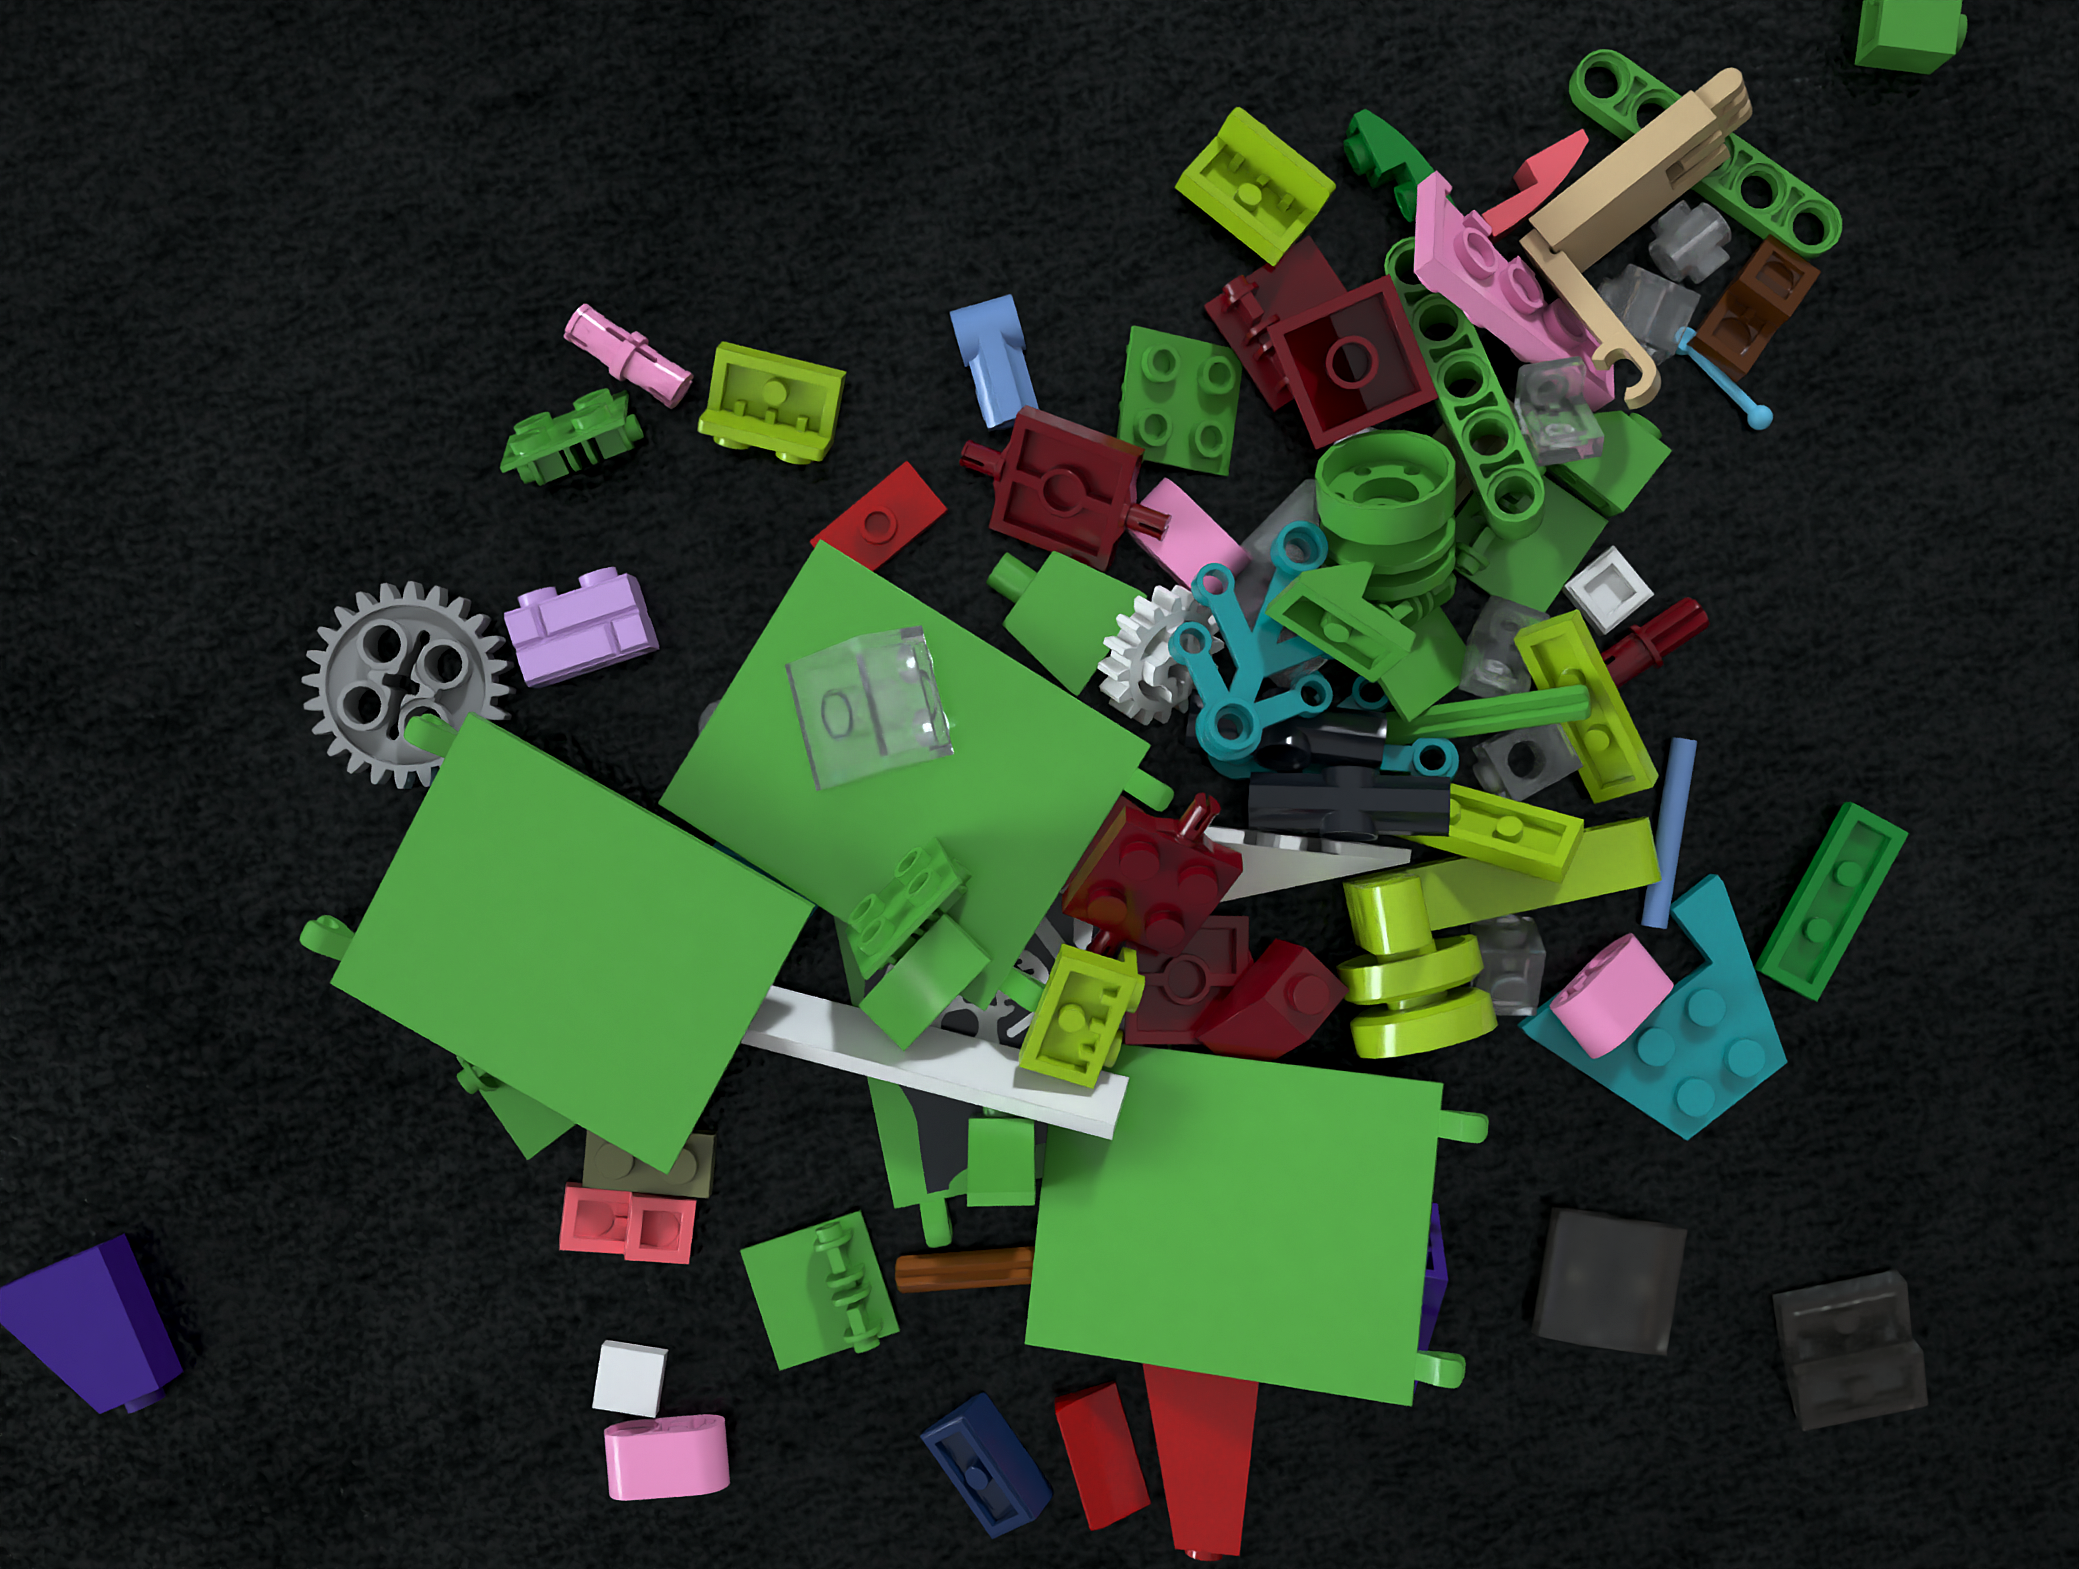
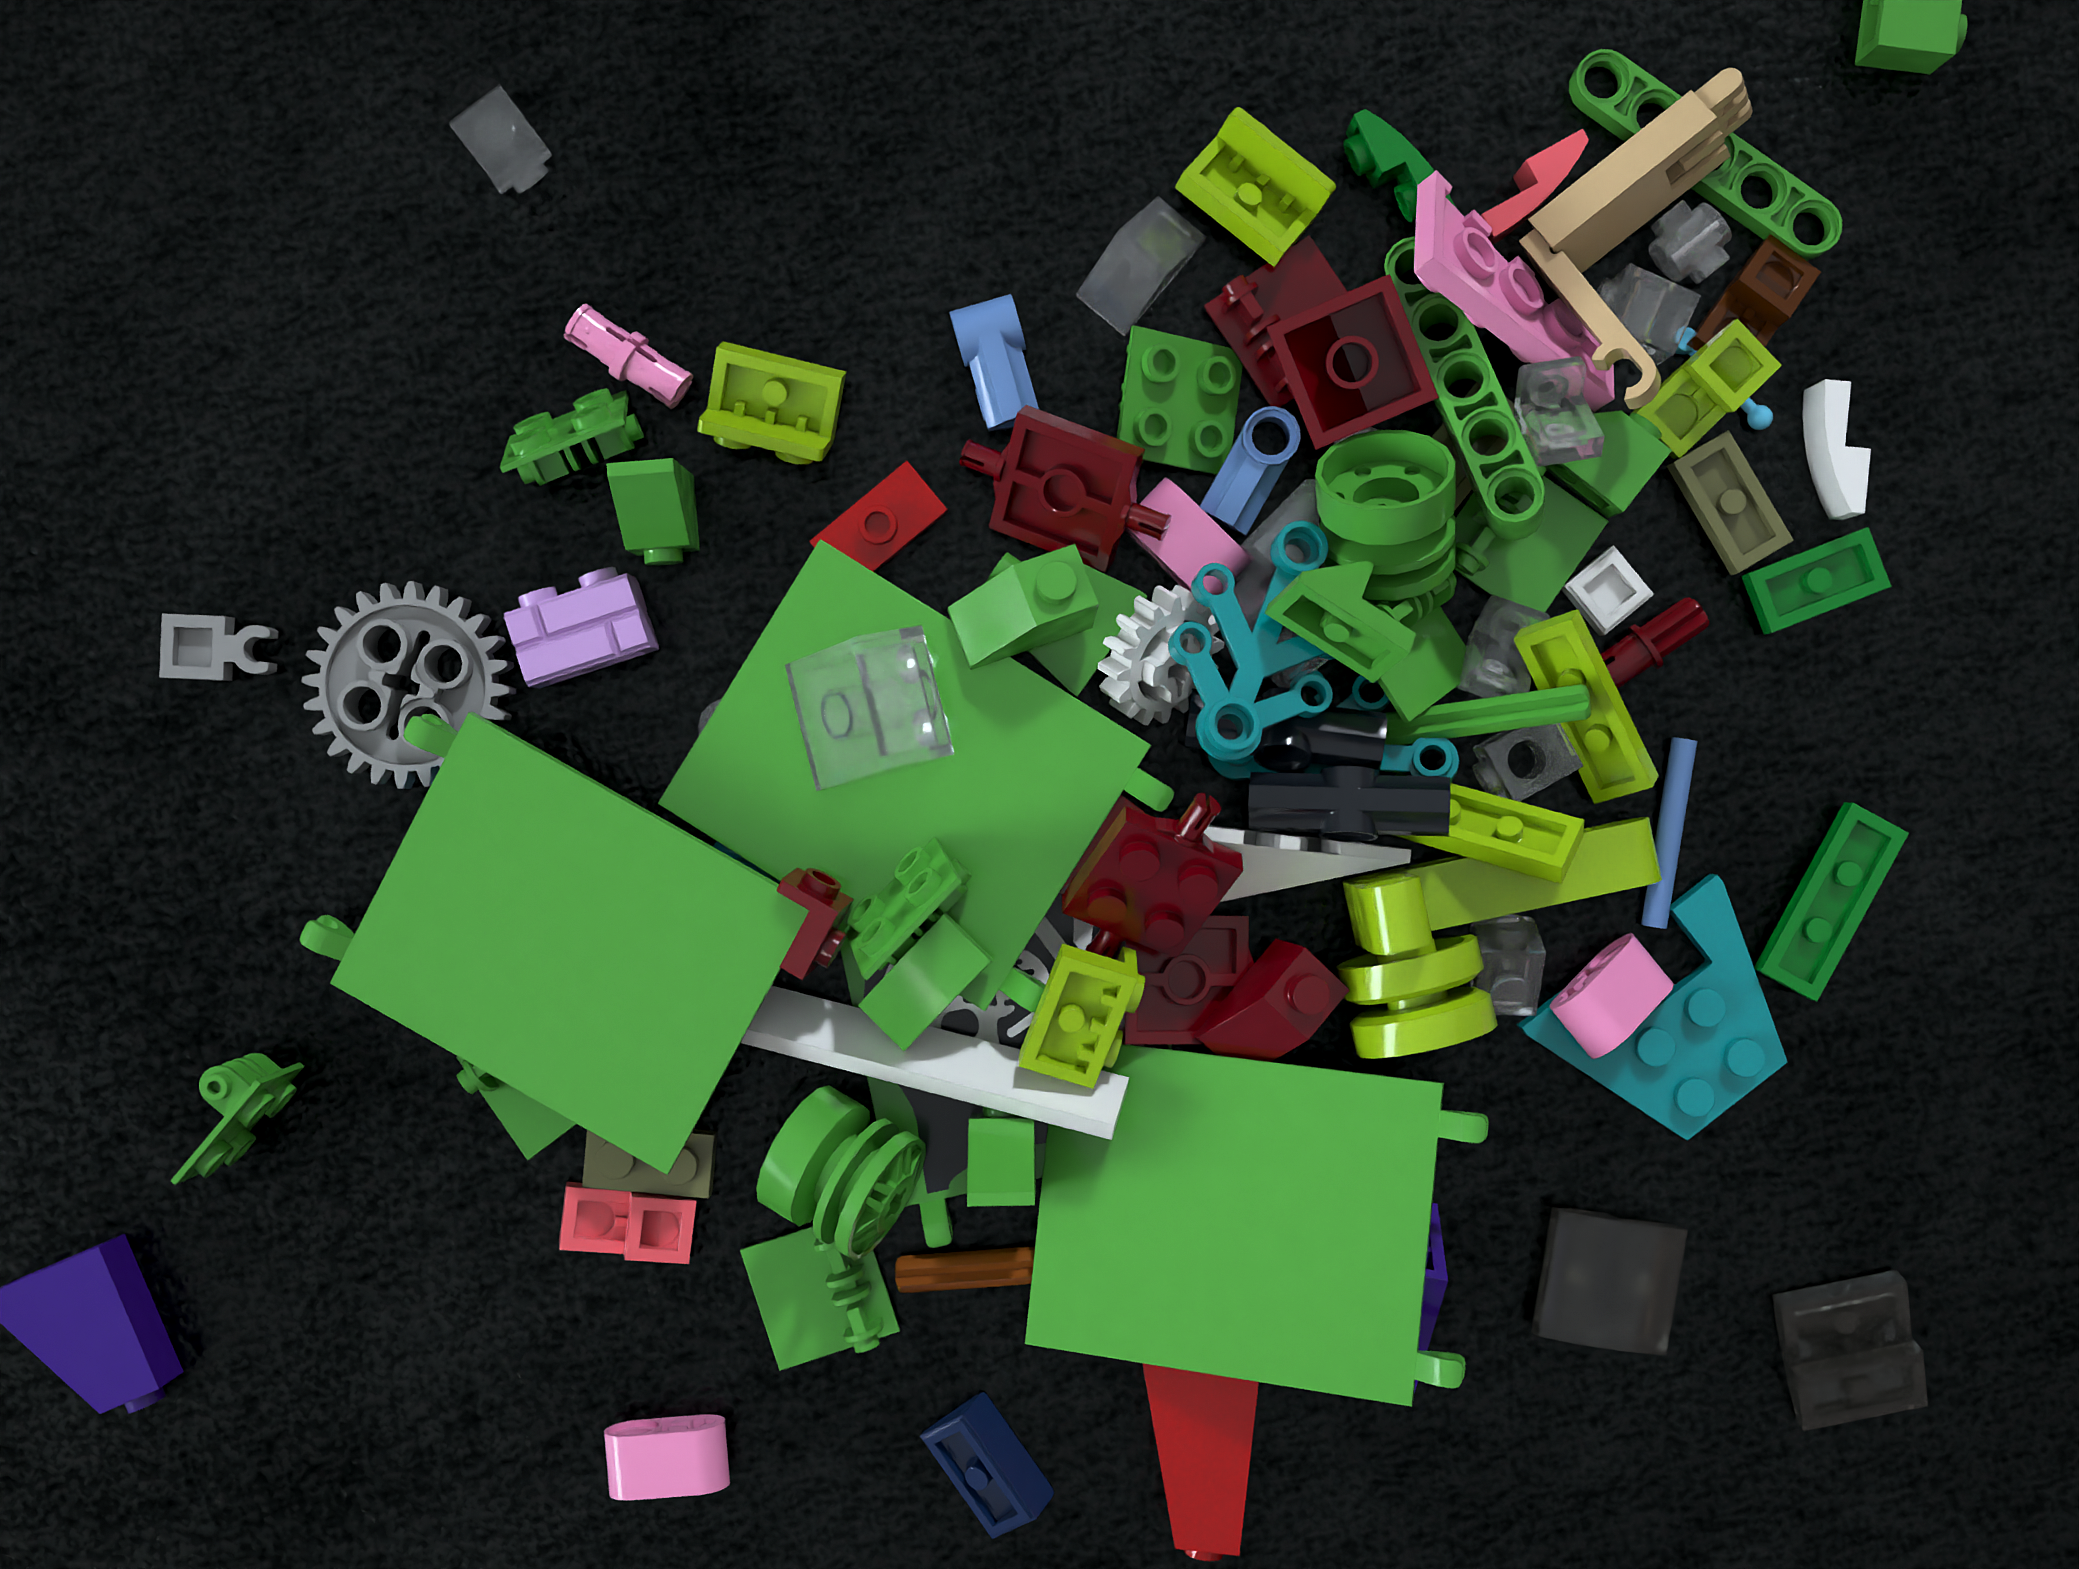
(207, 648): none -> light grey plate
(242, 1094): none -> bright green hinge
(502, 141): none -> clear bracket
(630, 1378): white tile -> none
(655, 509): none -> bright green slope
(818, 936): none -> dark red bracket
(840, 1172): none -> bright green wheel
(1025, 607): none -> bright green slope
(1102, 1454): red slope -> none
(1139, 264): none -> clear slope
(1248, 474): none -> medium blue piece
(1708, 387): none -> lime slope
(1730, 503): none -> olive plate
(1816, 581): none -> green plate
(1835, 469): none -> white slope

